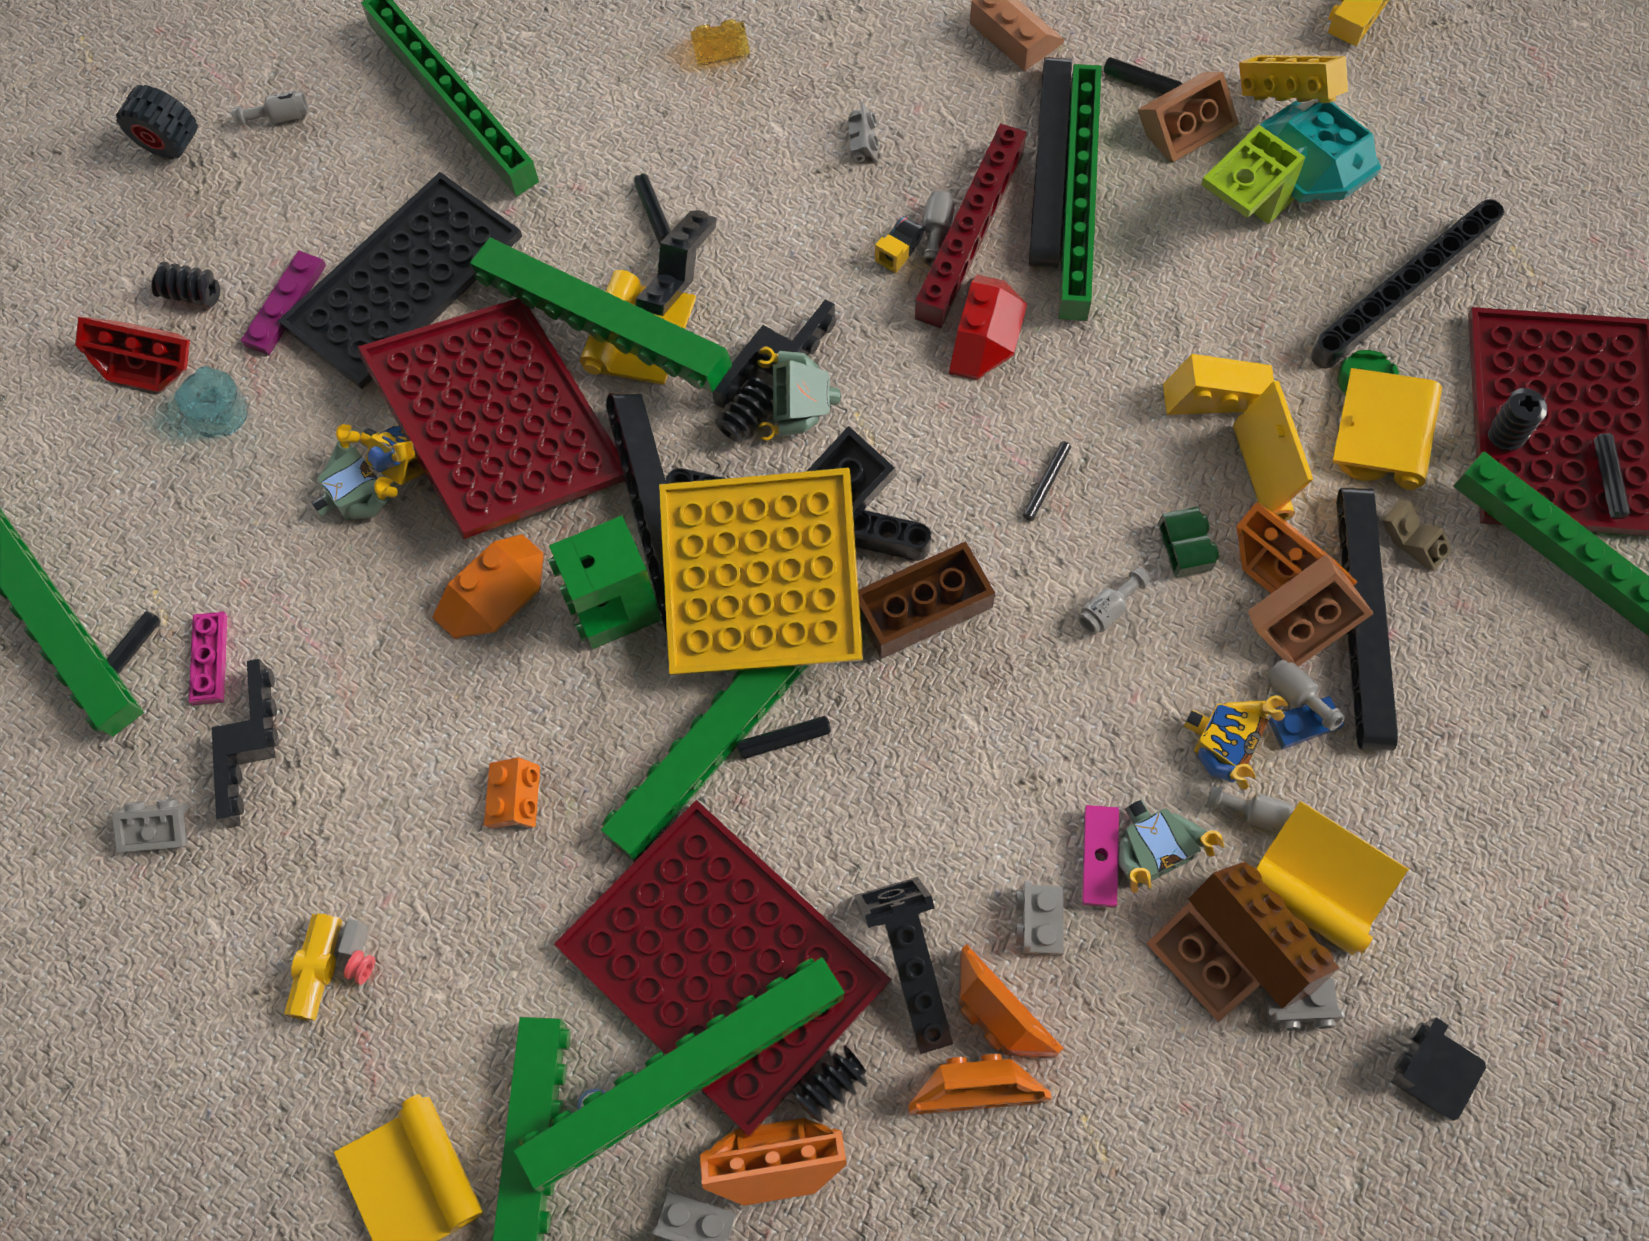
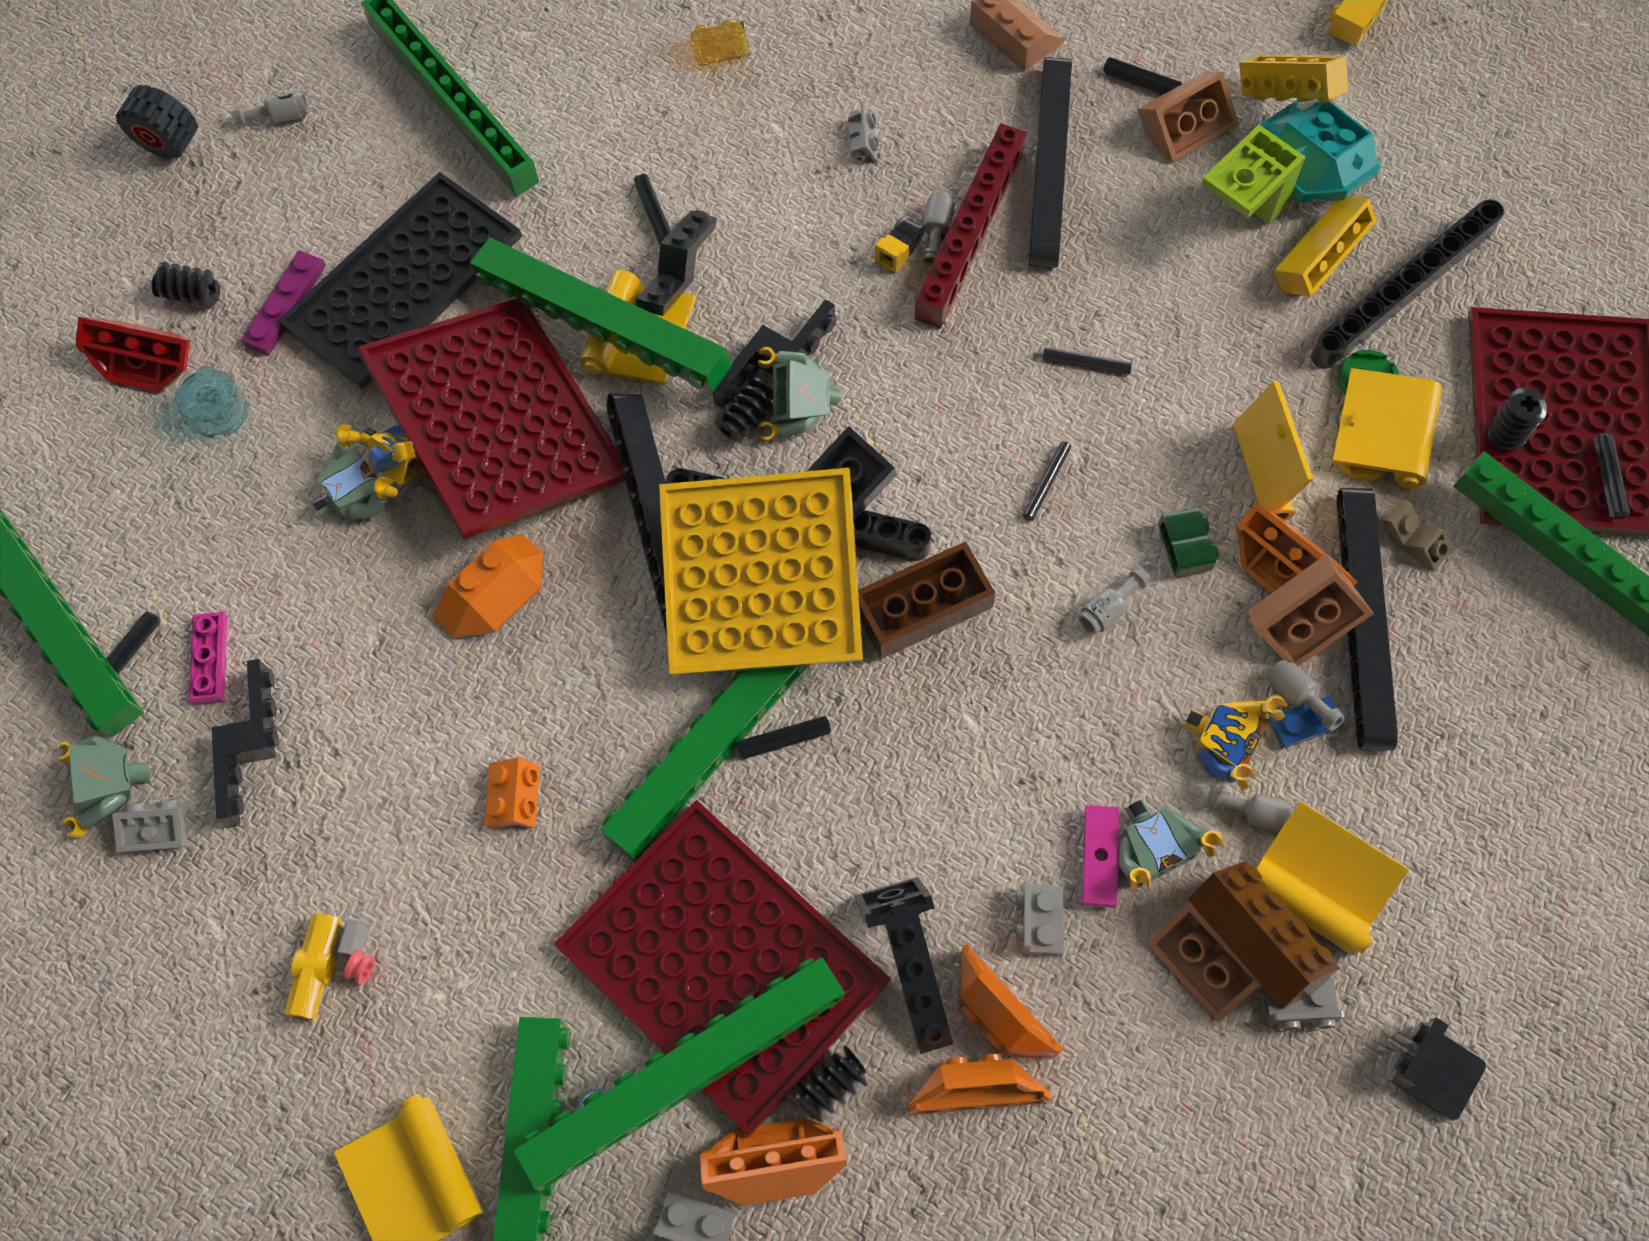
(99, 780): none -> sand green torso
(605, 582): green piece -> none
(987, 328): red wedge -> none
(1080, 194): green brick -> none
(1087, 360): none -> black bar
(1215, 385): yellow wedge -> none
(1325, 246): none -> yellow brick

